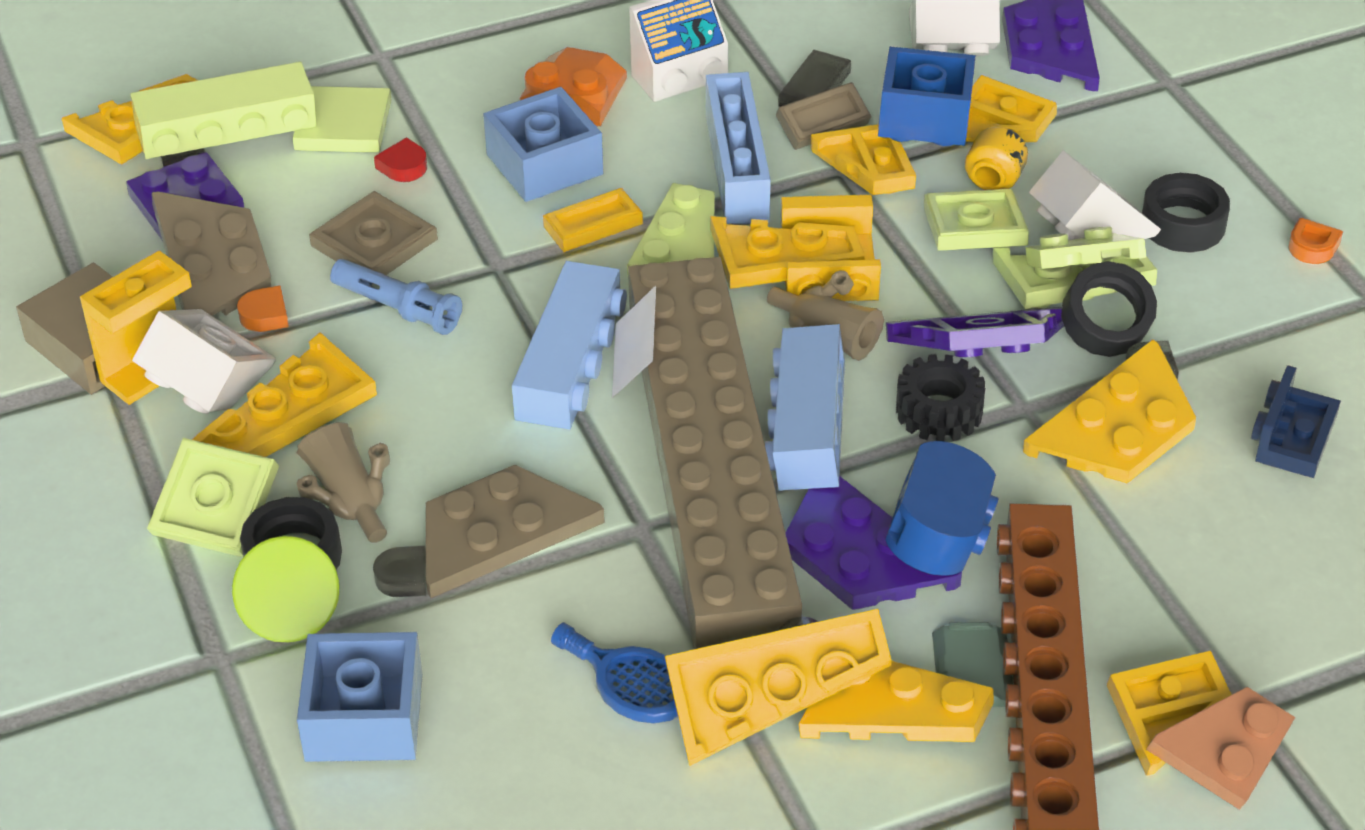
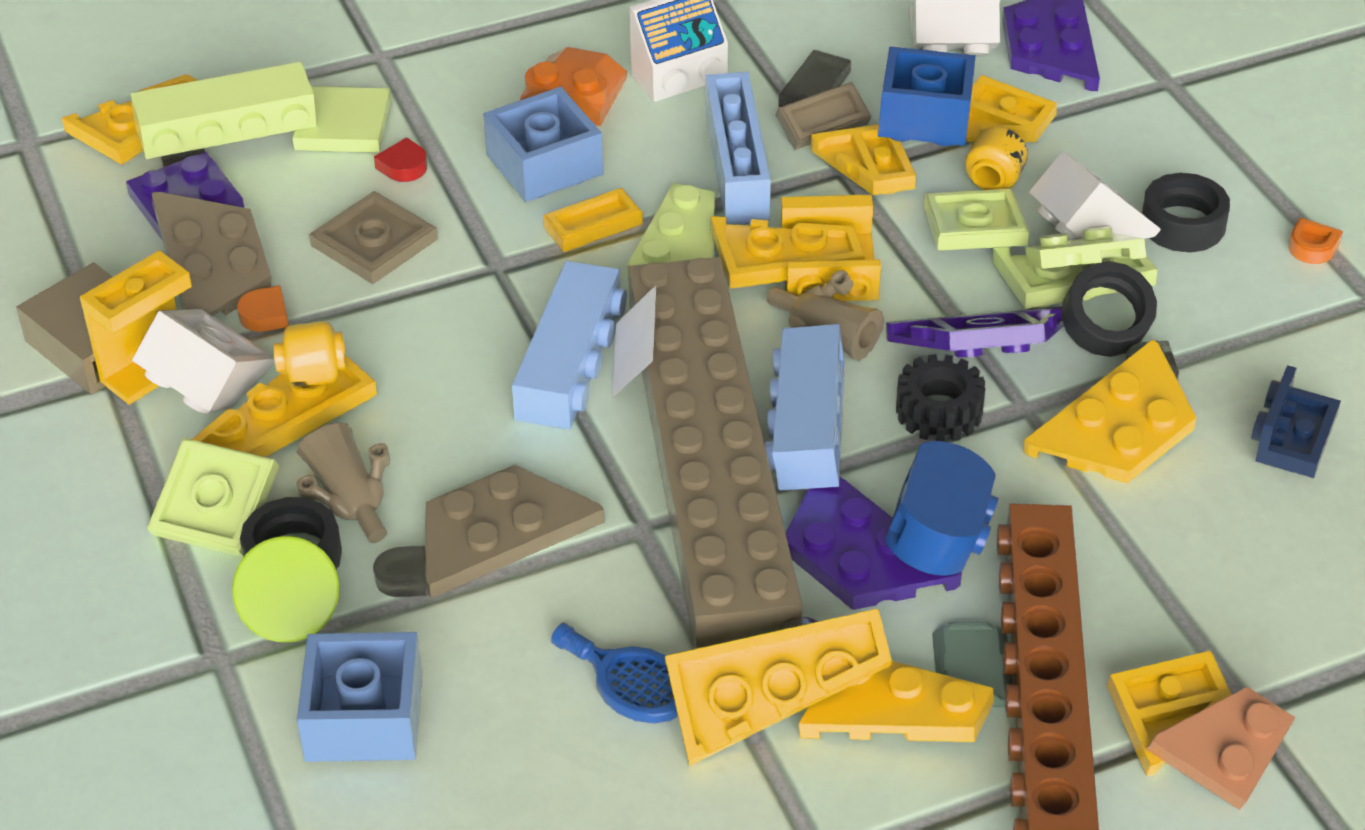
(311, 353): none -> yellow head
(409, 299): medium blue pin -> none

